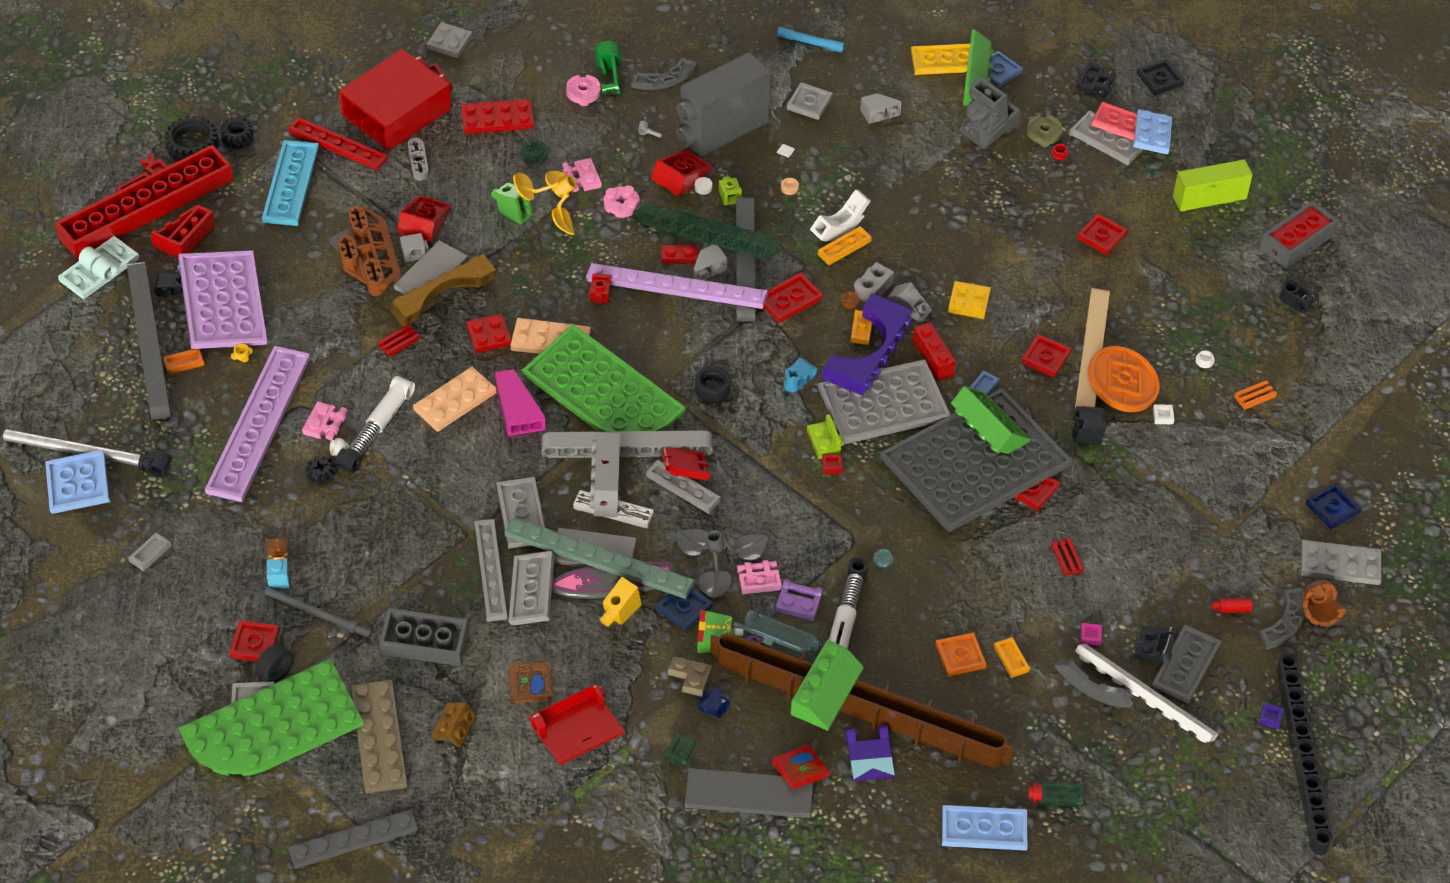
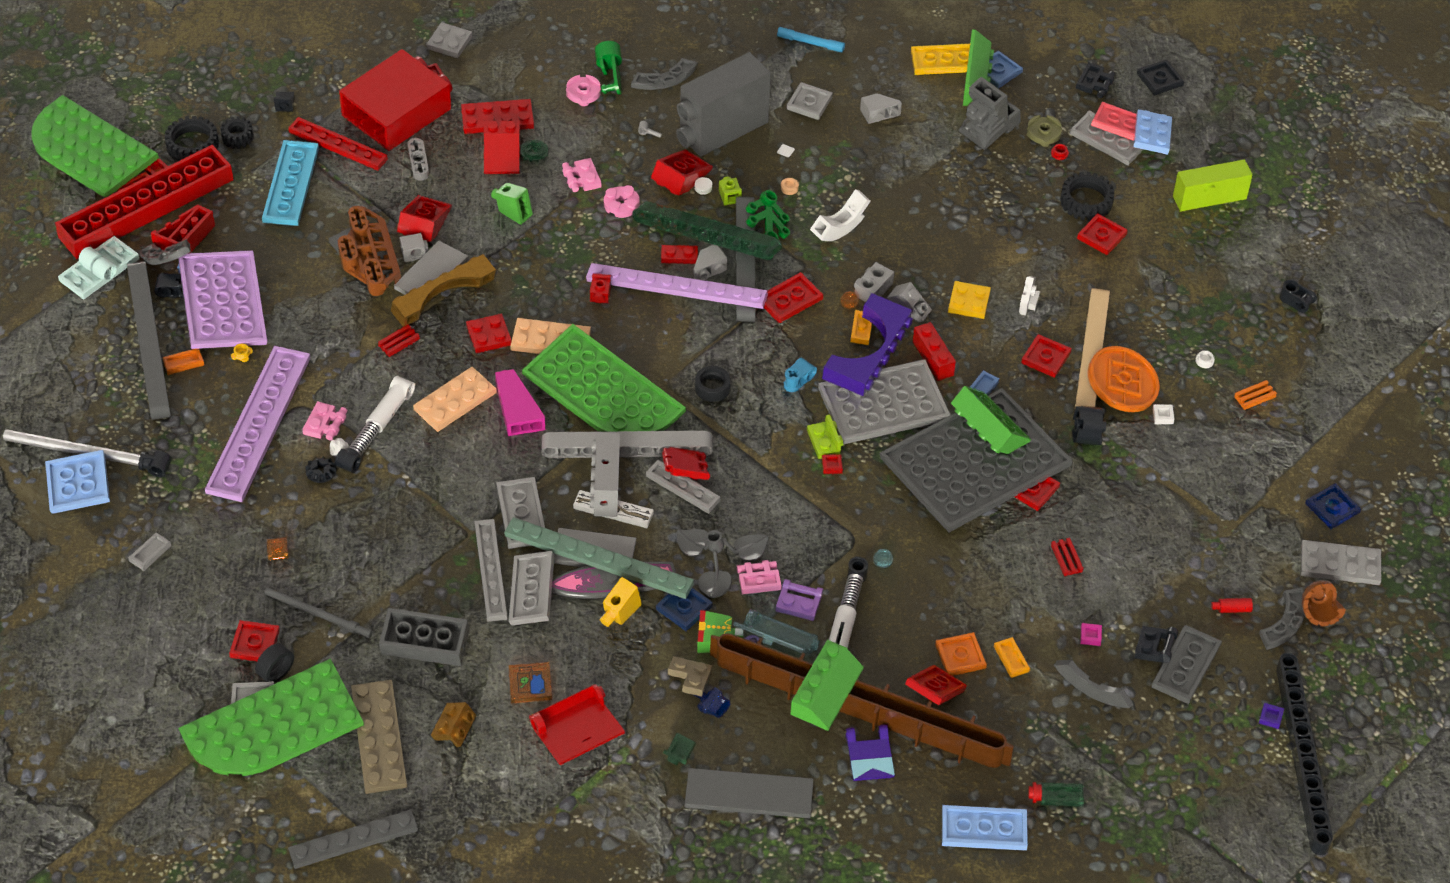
(88, 147): none -> bright green plate
(154, 255): none -> dark grey tile
(278, 573): medium azure brick -> none
(284, 101): none -> black bracket
(501, 147): none -> red slope
(560, 185): yellow plant -> none
(768, 199): none -> green plant
(800, 767): red tile -> none
(844, 245): light orange plate -> none
(936, 684): none -> red tile
(1030, 296): none -> white plate
(1087, 181): none -> black tyre
(1152, 697): white plate -> none
(1299, 234): brick -> none

